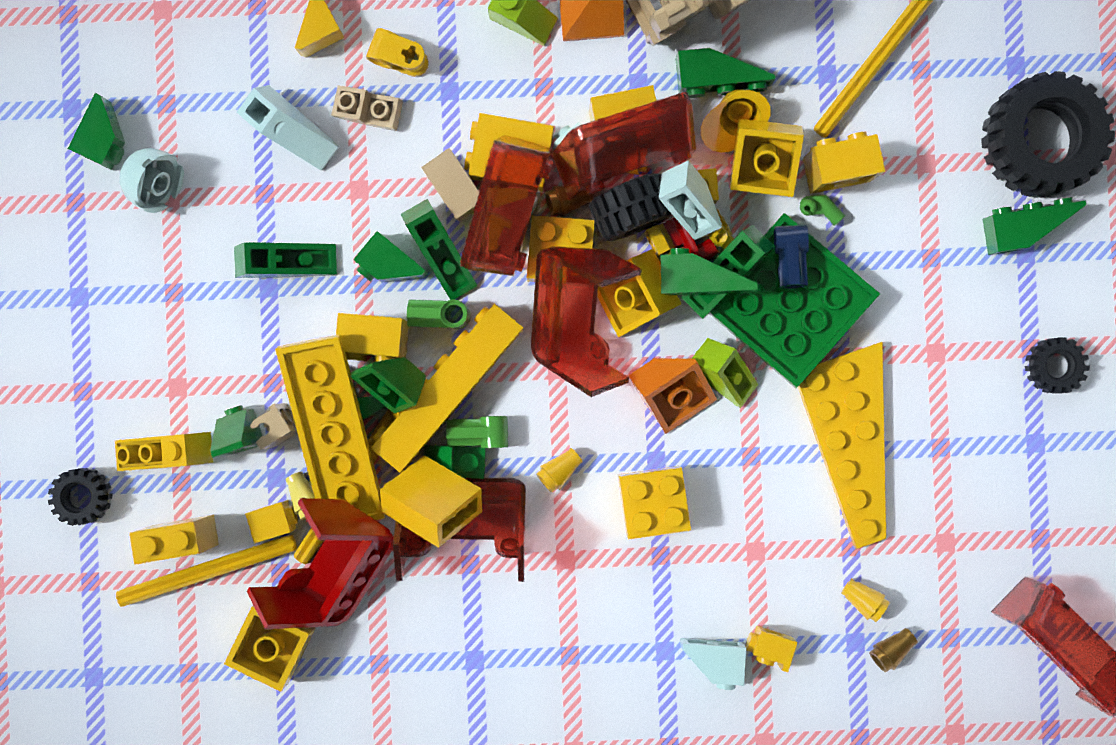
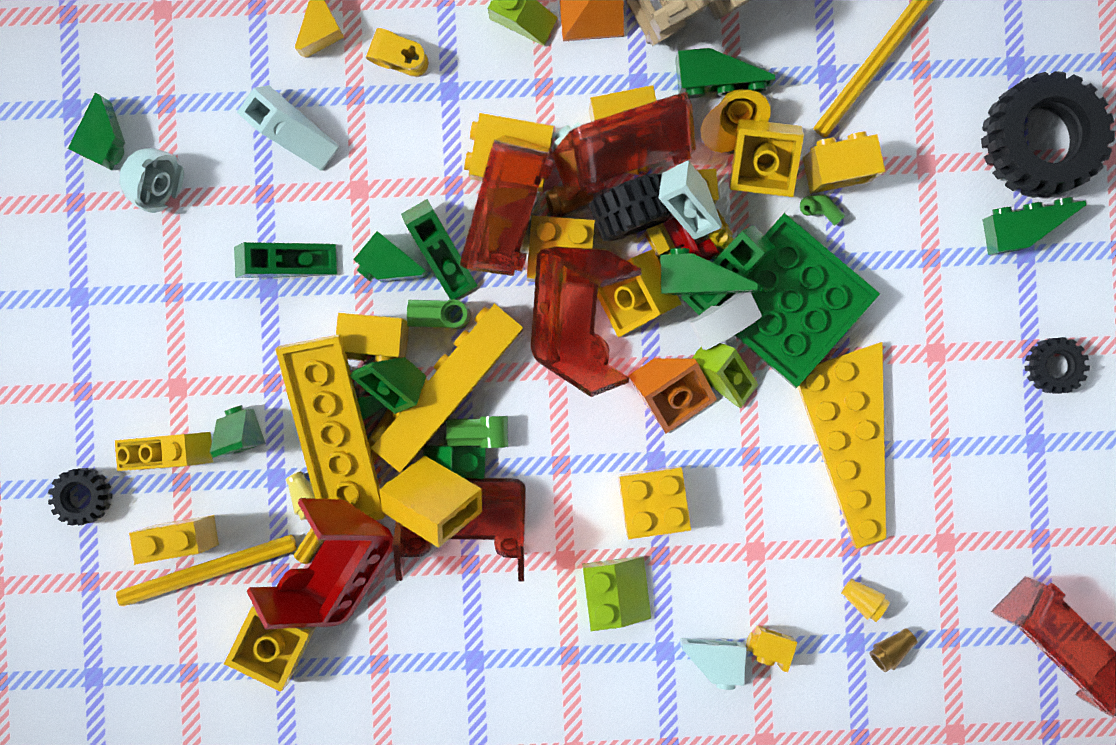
(271, 521): yellow brick -> none
(279, 424): tan hinge -> none
(367, 108): tan slope -> none
(452, 184): tan hinge -> none
(558, 470): yellow cone -> none
(616, 593): none -> lime slope
(726, 320): none -> white slope
(791, 246): dark blue piece -> none

